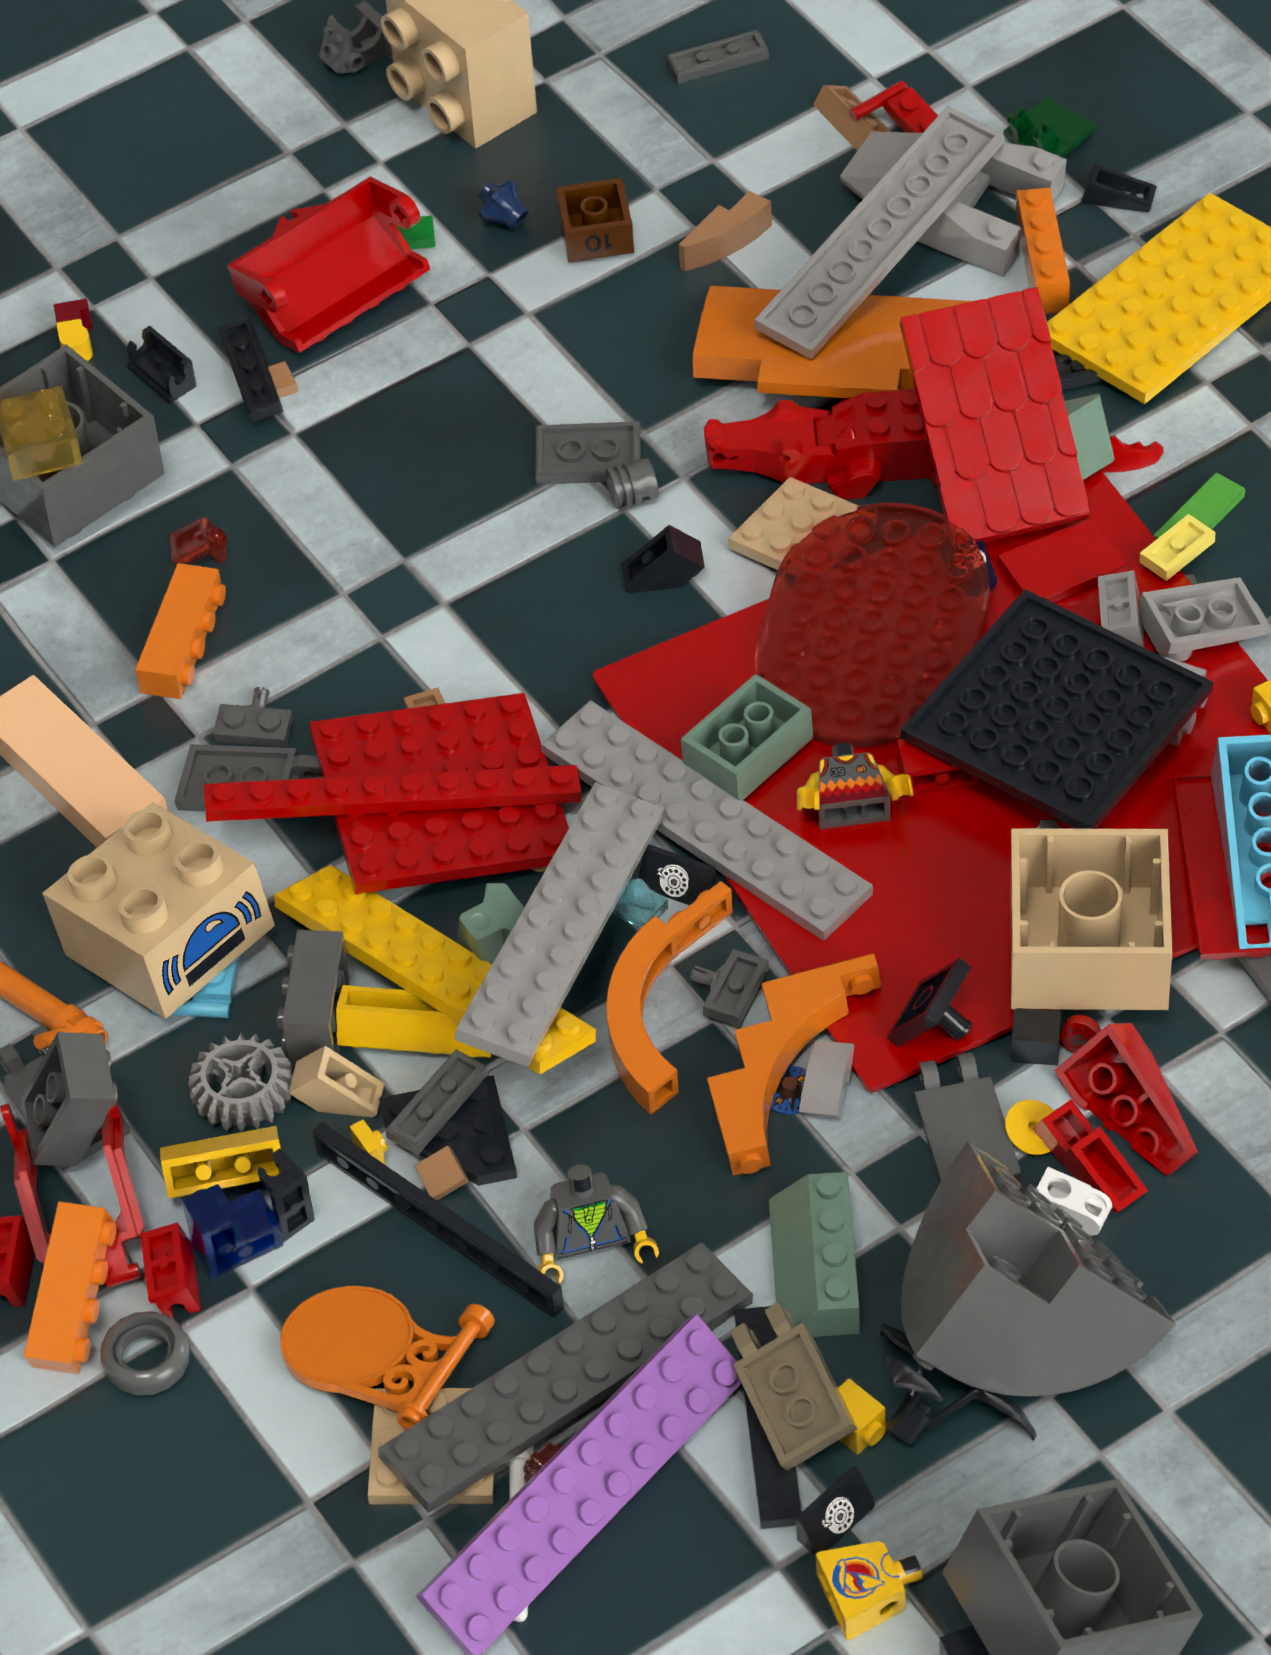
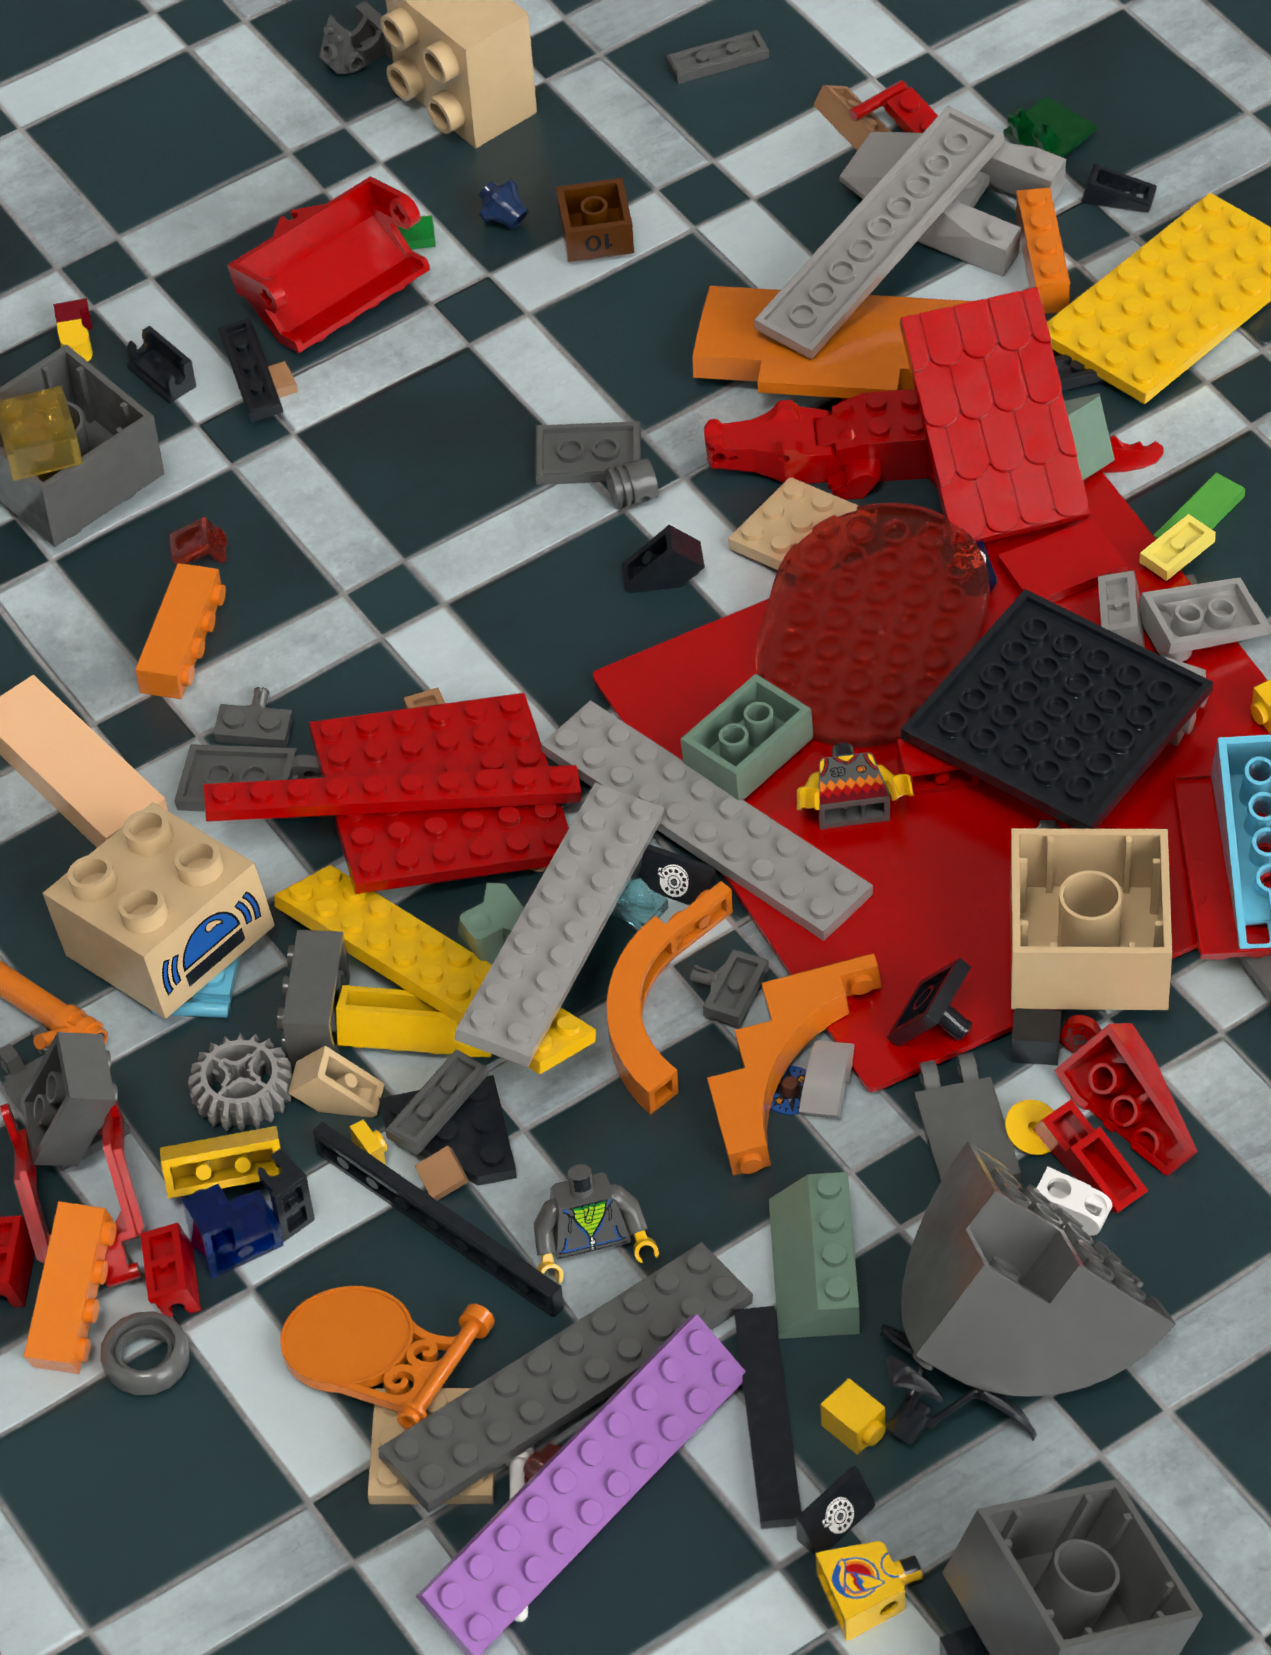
(726, 231): medium nougat slope -> none
(791, 1389): dark tan tile -> none

